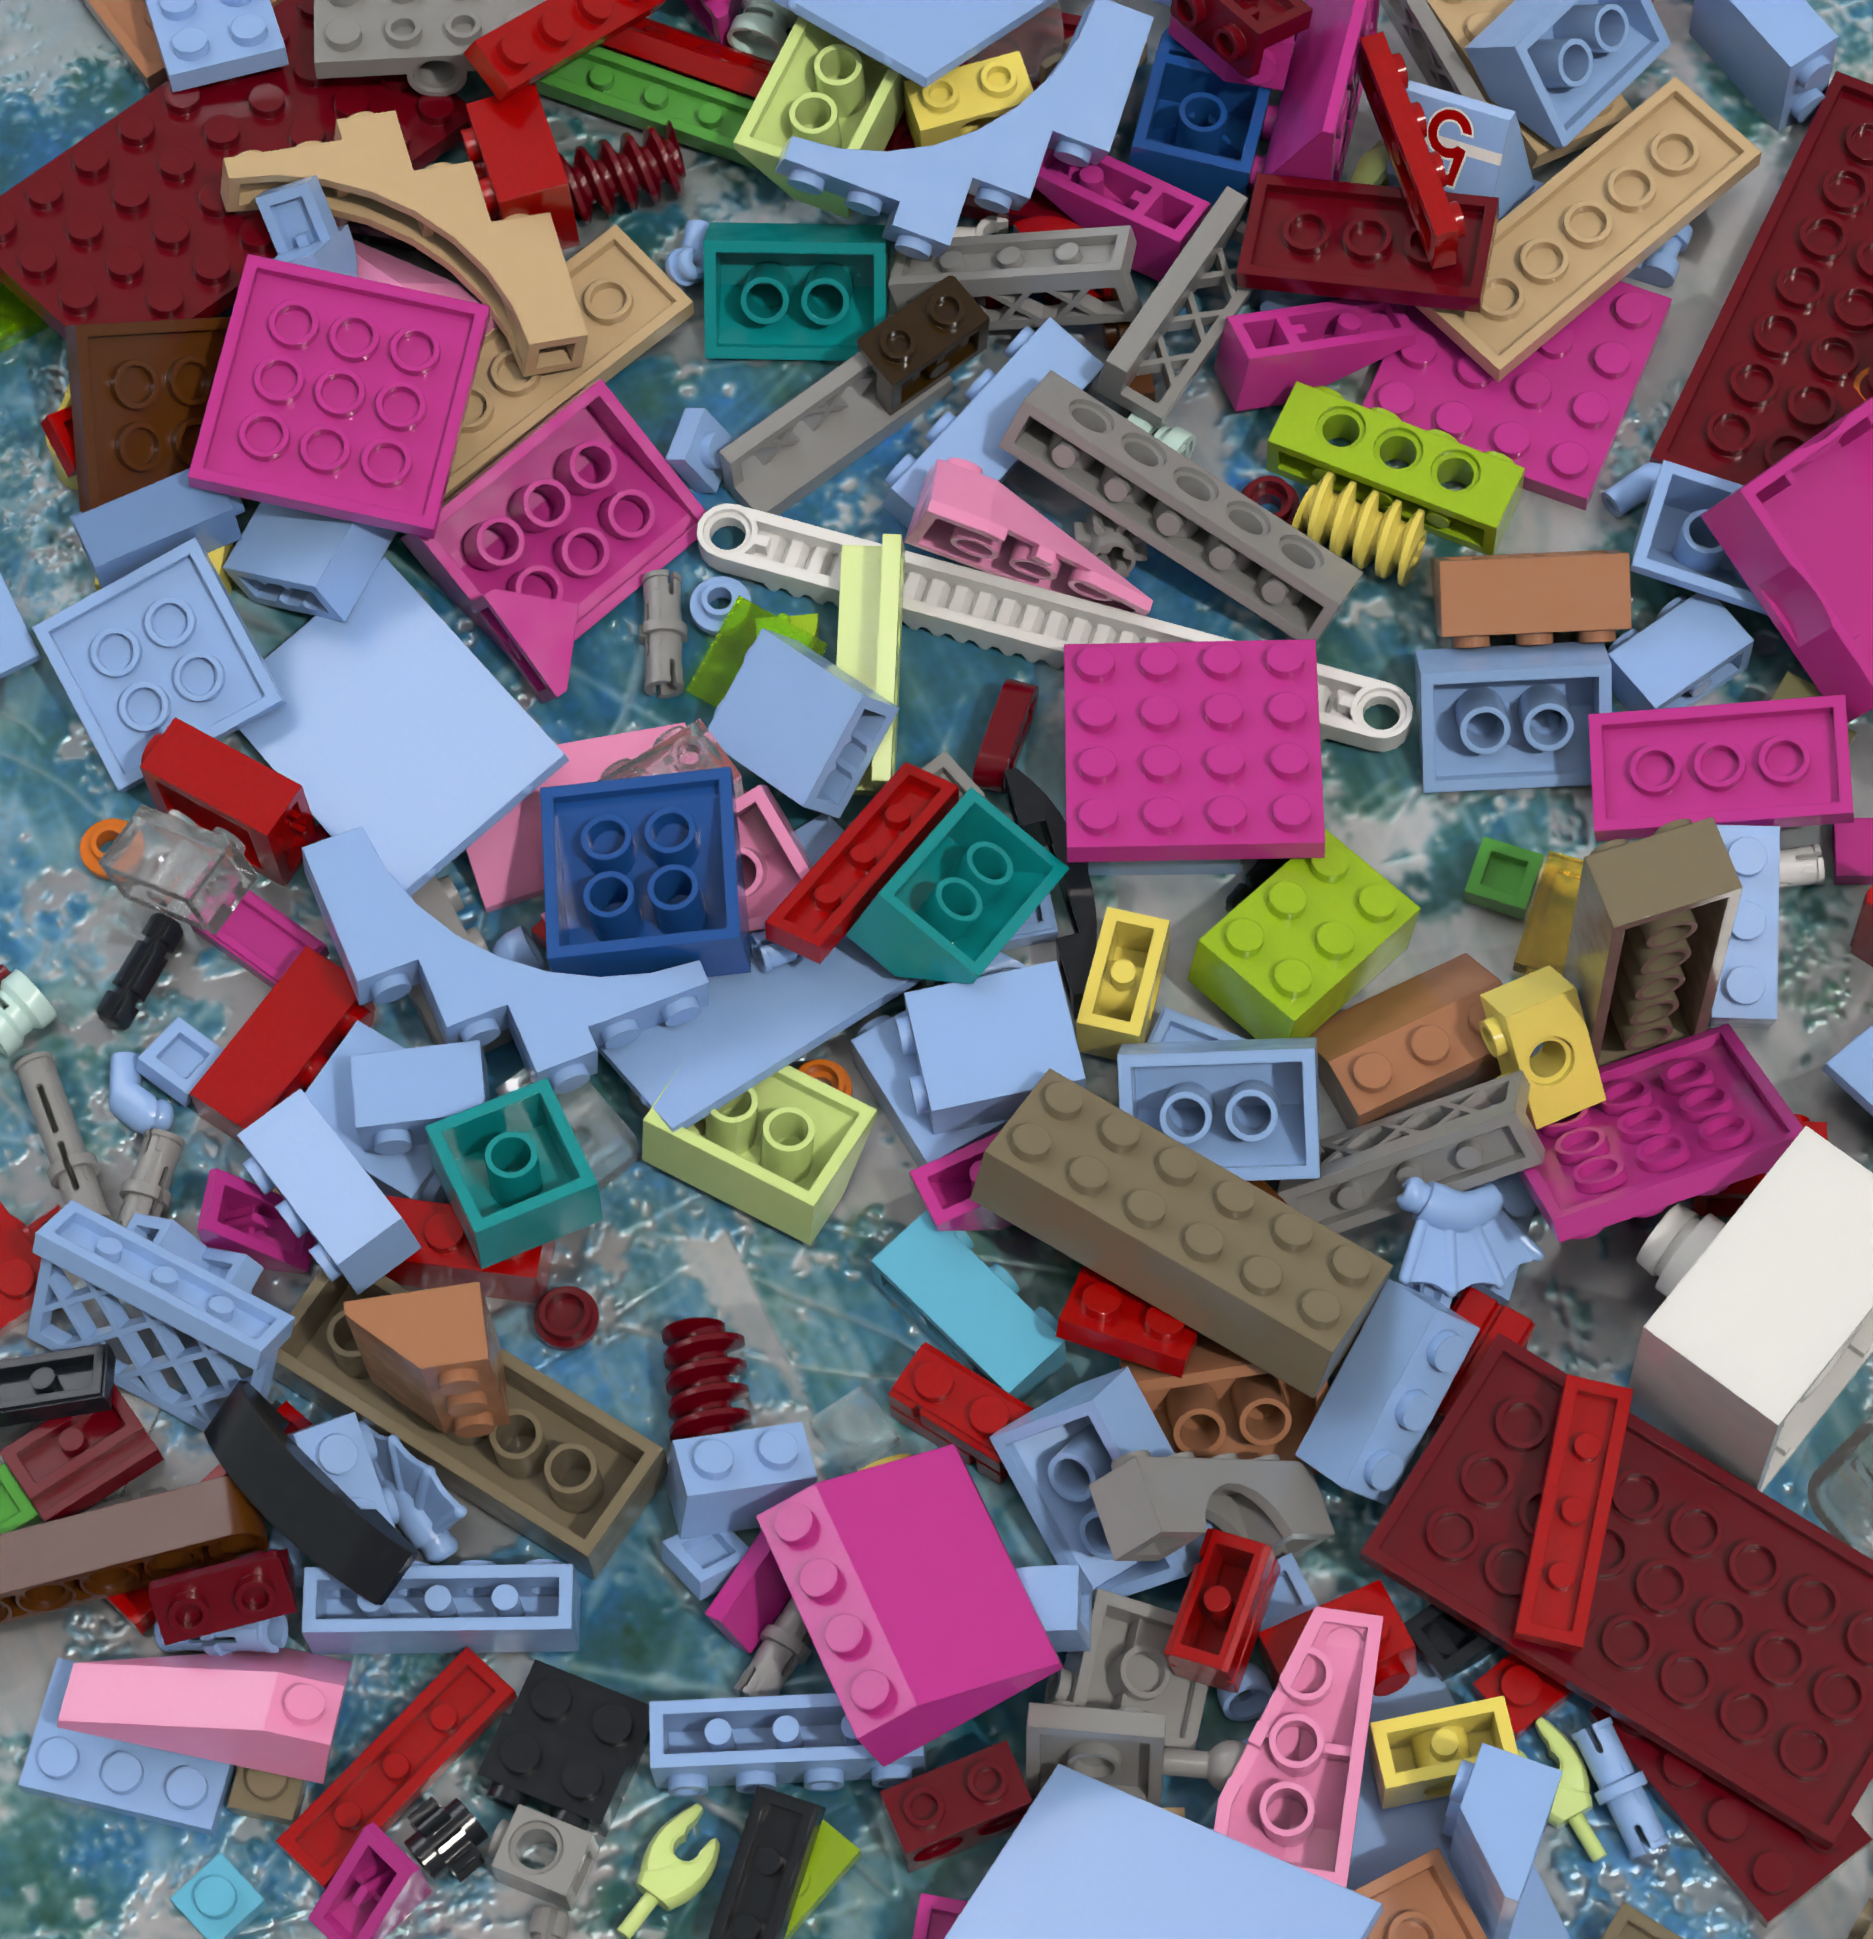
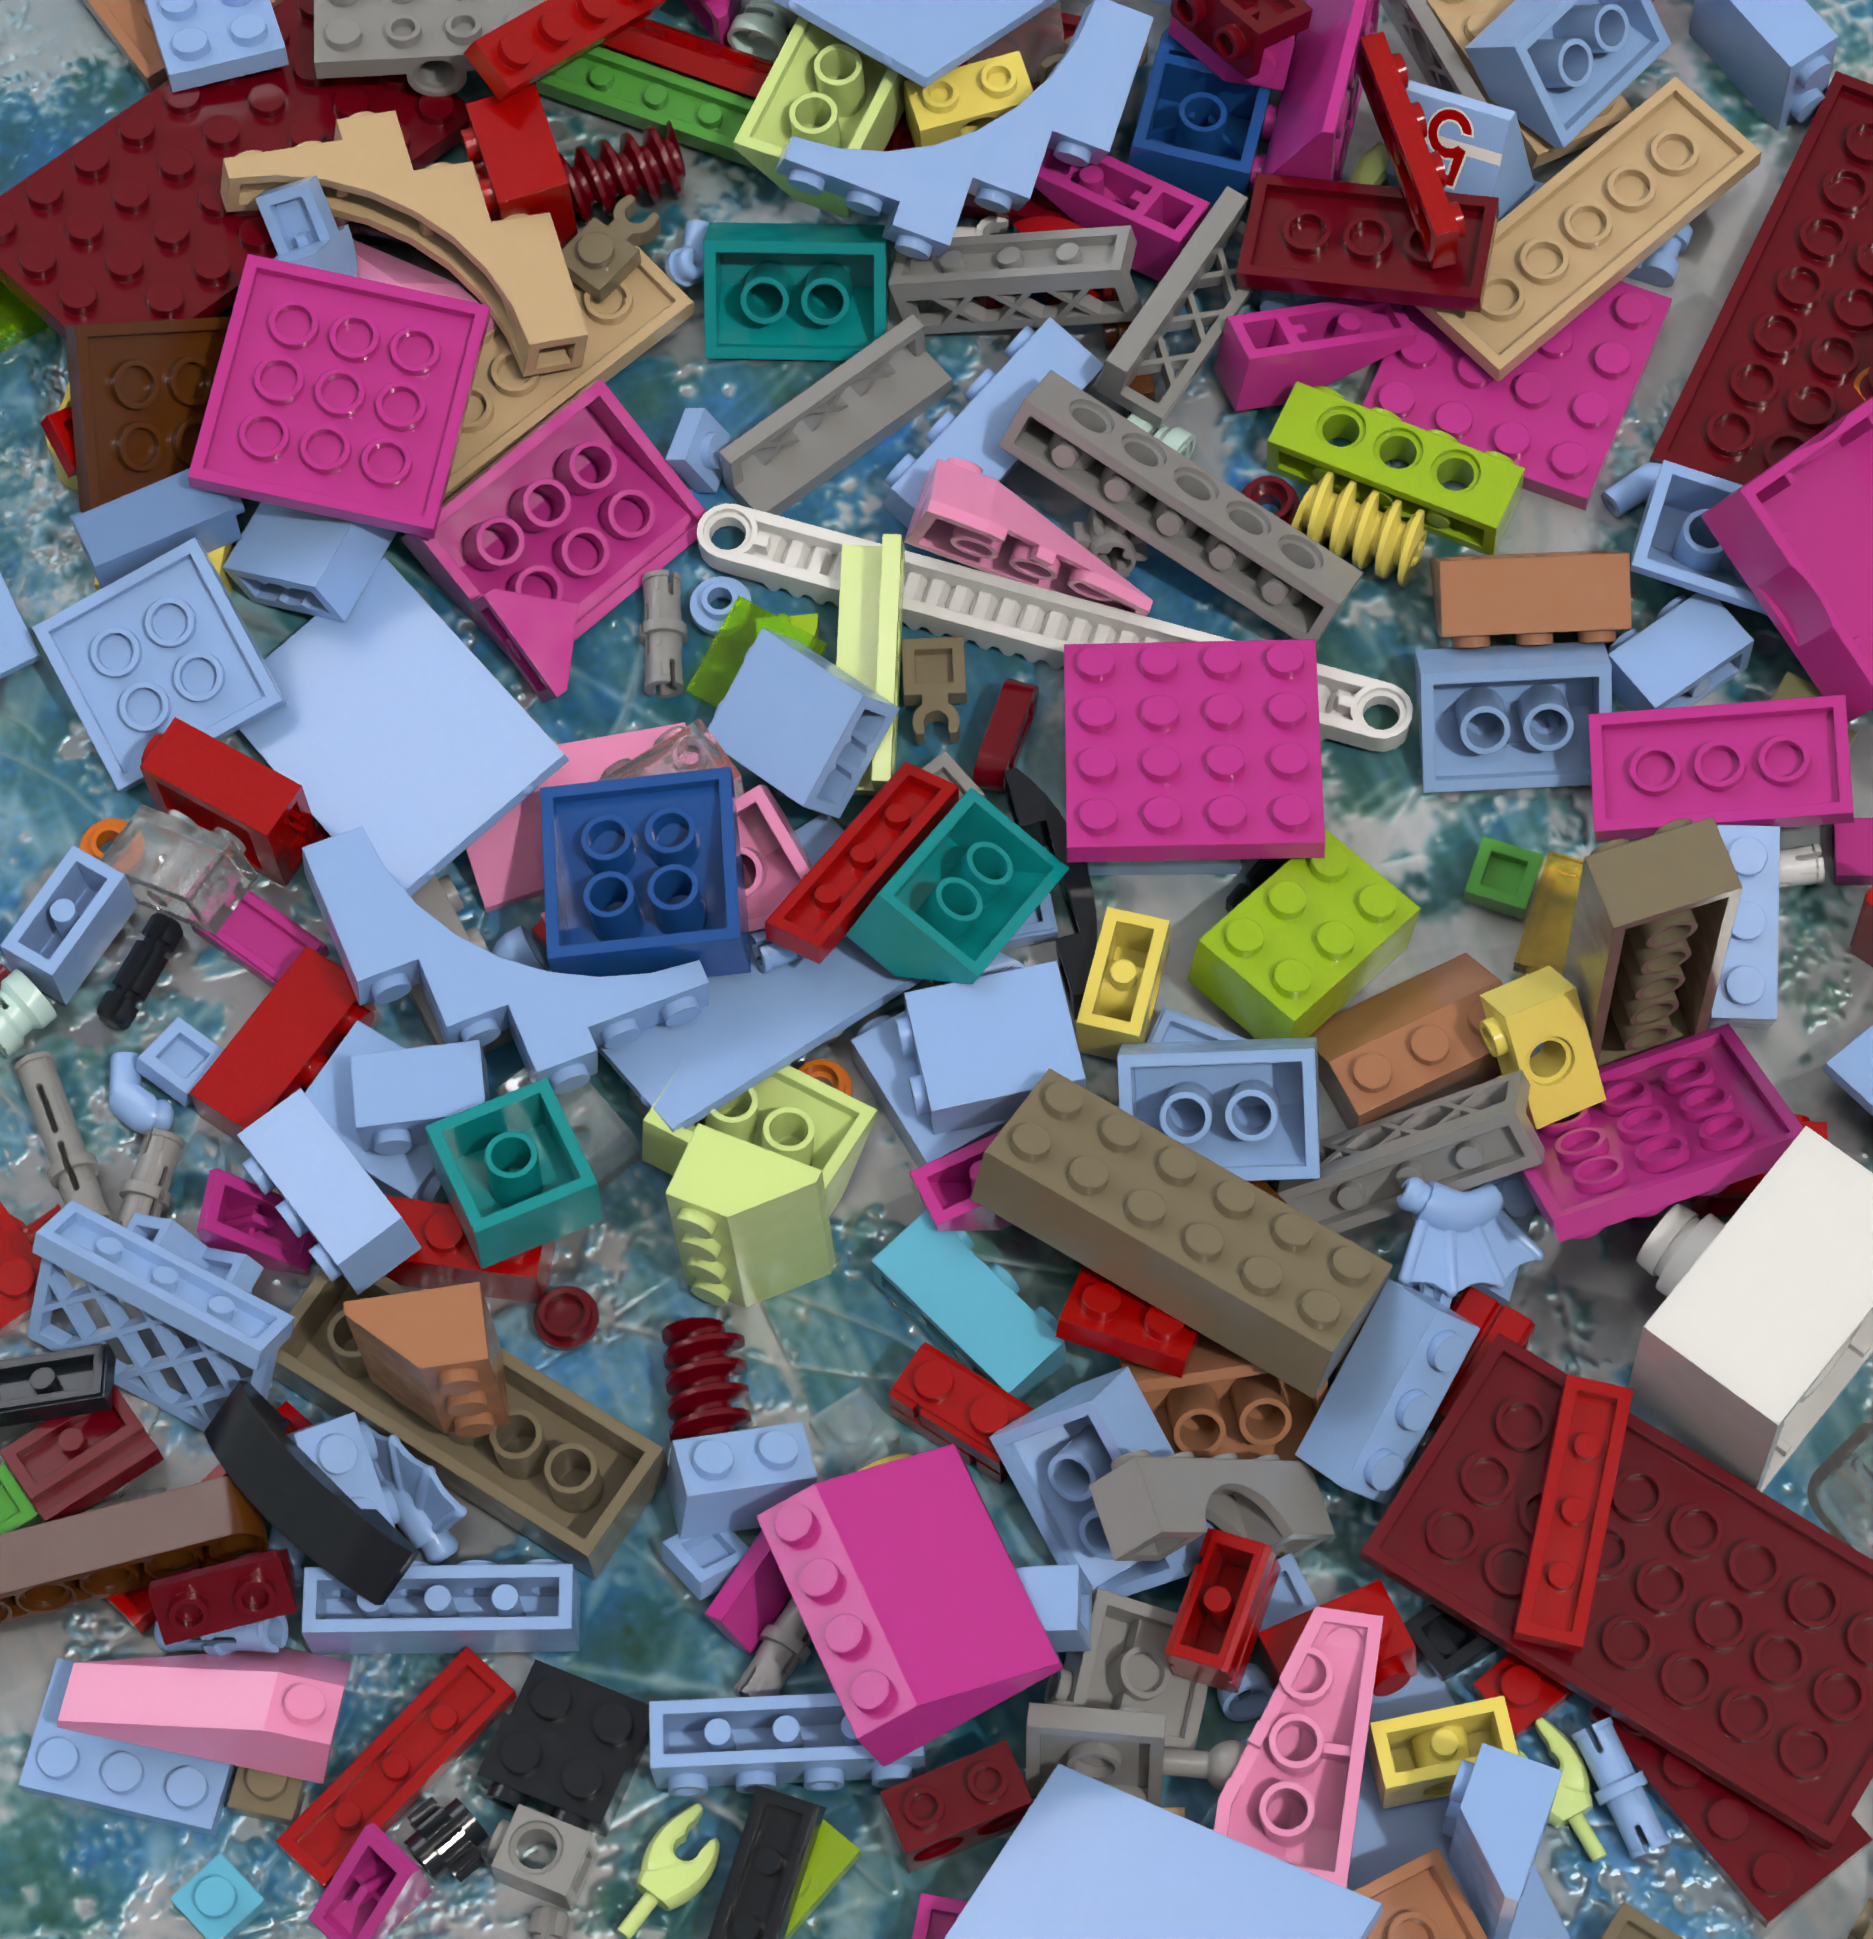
(69, 924): none -> light blue brick
(605, 255): none -> dark tan plate
(747, 1220): none -> yellowish green slope
(924, 342): dark brown bracket -> none
(933, 681): none -> dark tan plate

